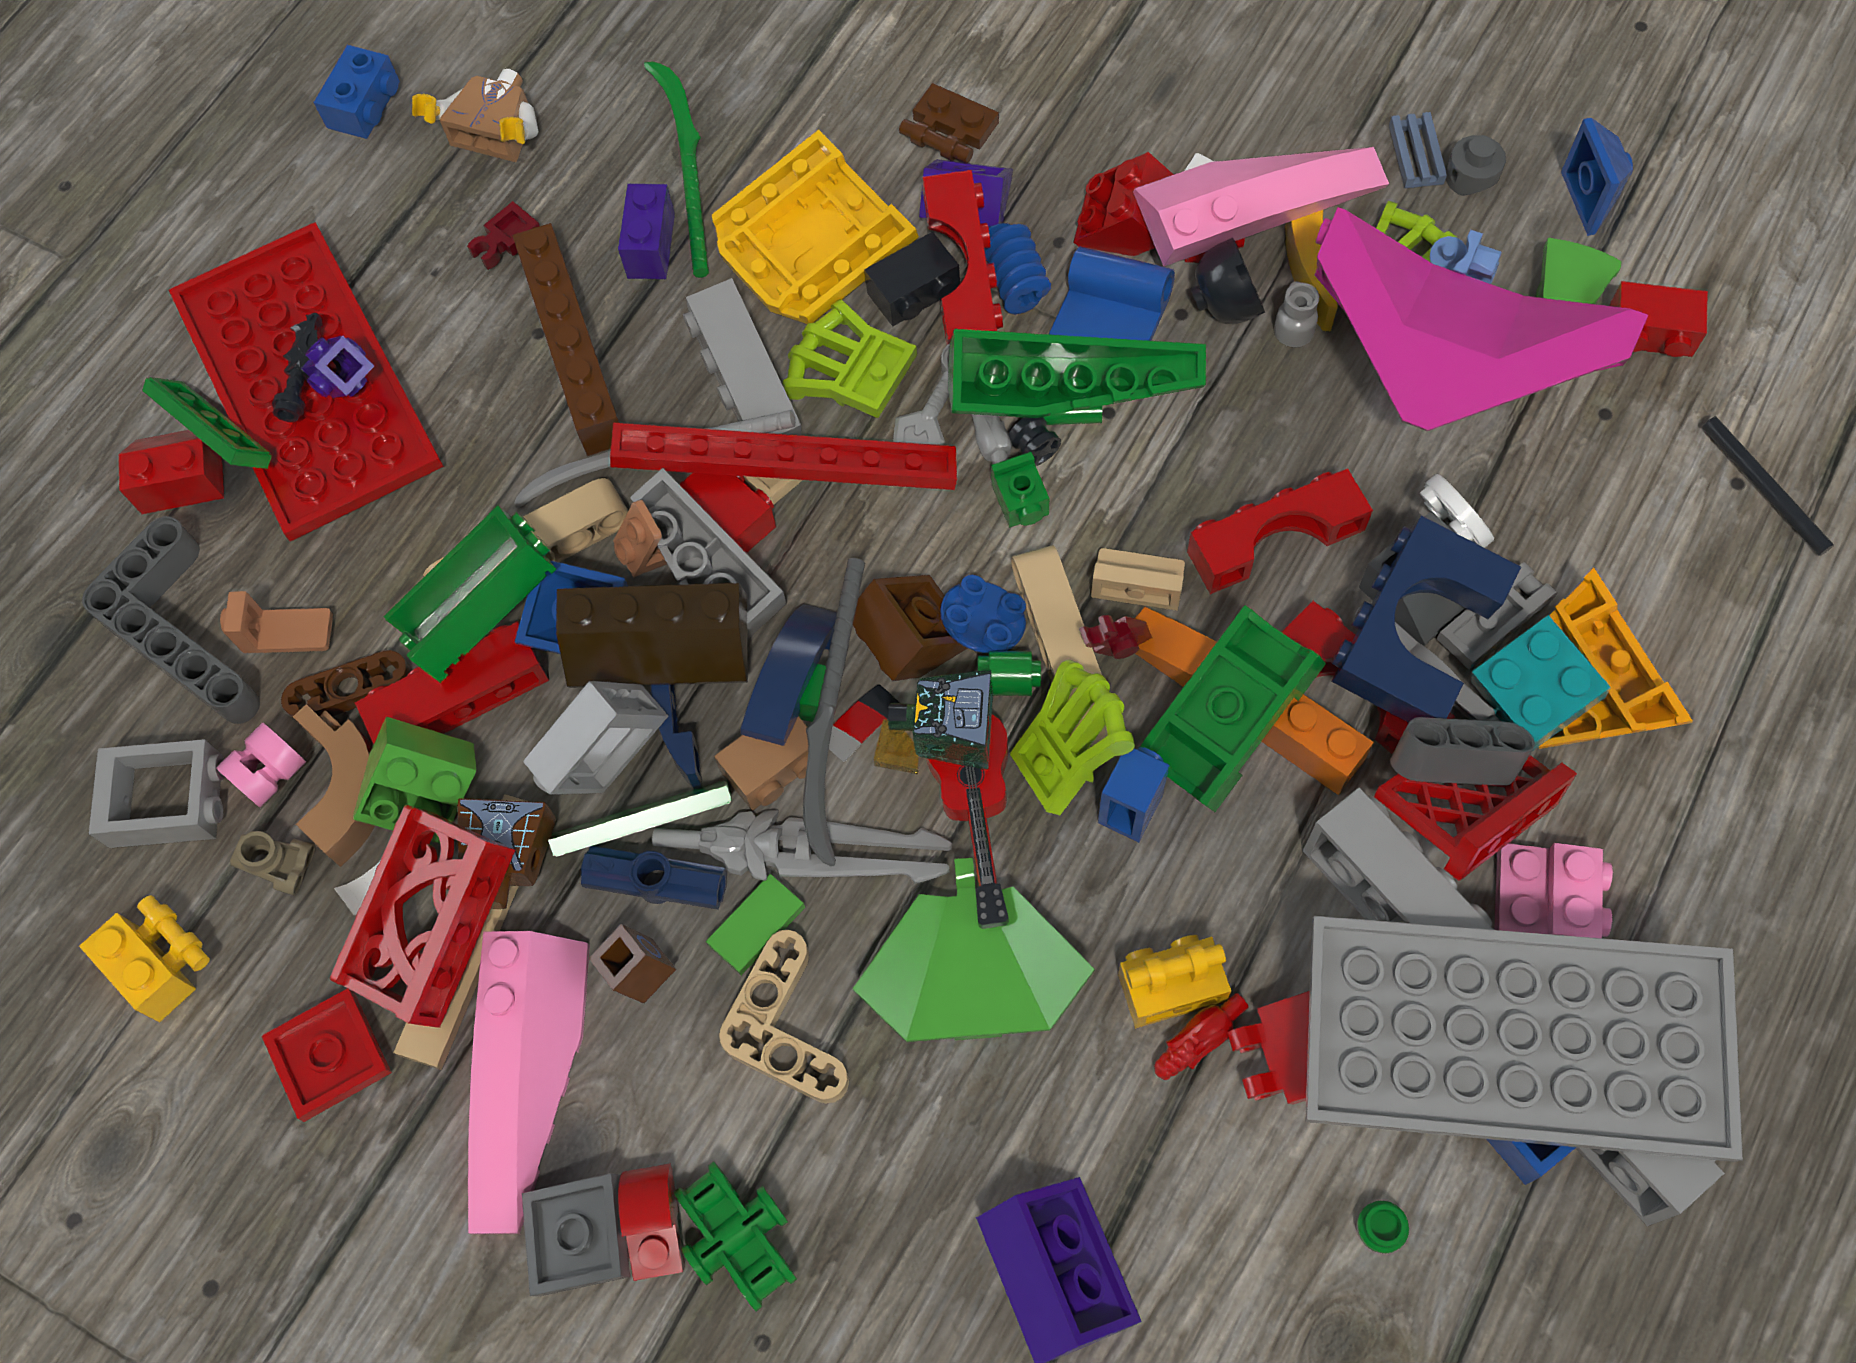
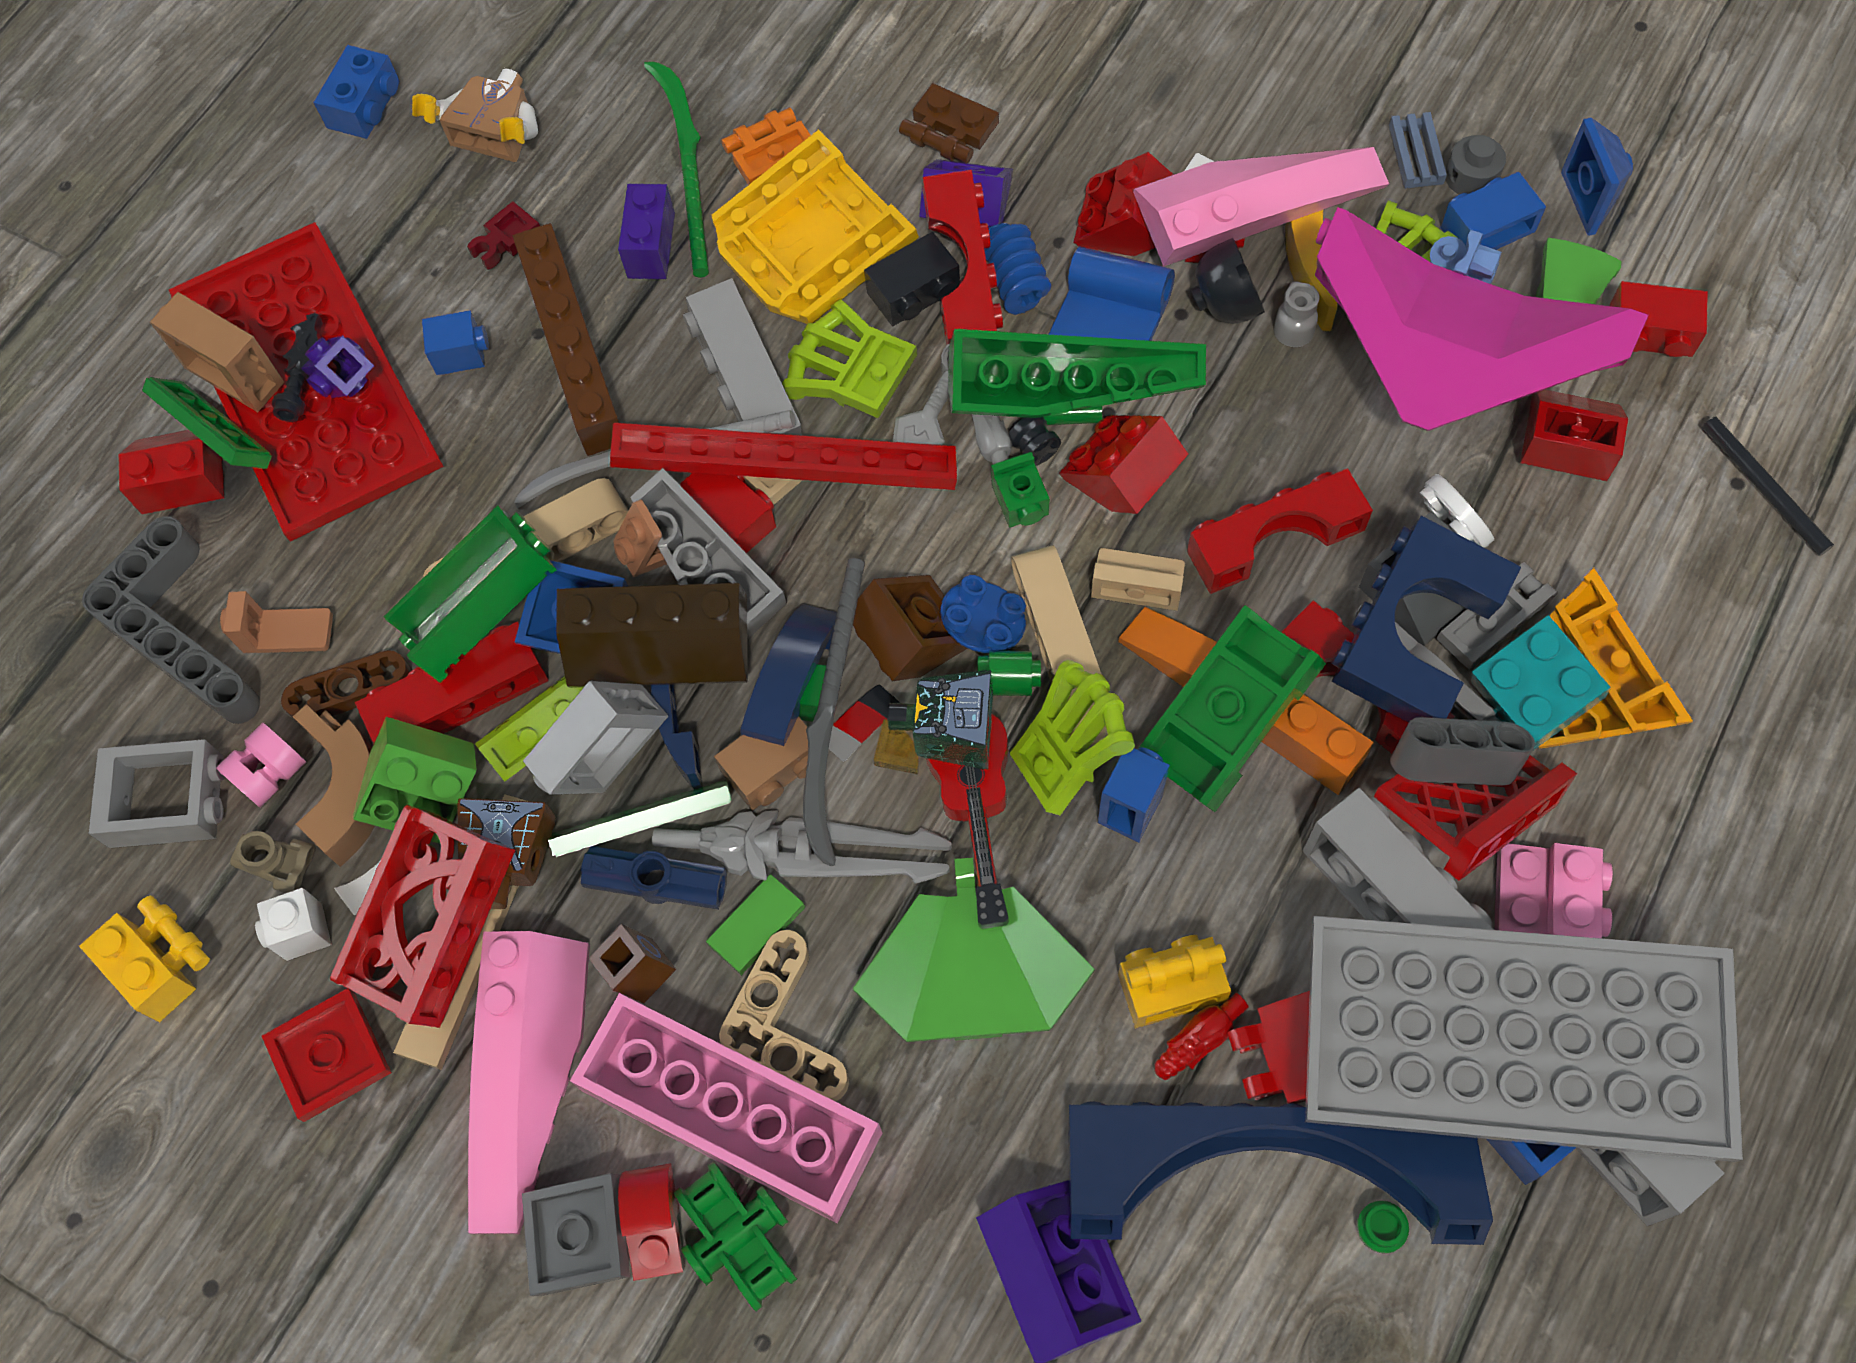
(217, 351): none -> medium nougat window
(292, 924): none -> white brick
(454, 342): none -> blue brick
(519, 734): none -> lime plate
(728, 1107): none -> bright pink brick
(757, 155): none -> orange plate
(1116, 638): dark red plate -> none
(1125, 461): none -> red slope
(1133, 1149): none -> dark blue arch
(1500, 210): none -> blue piece
(1574, 434): none -> red slope

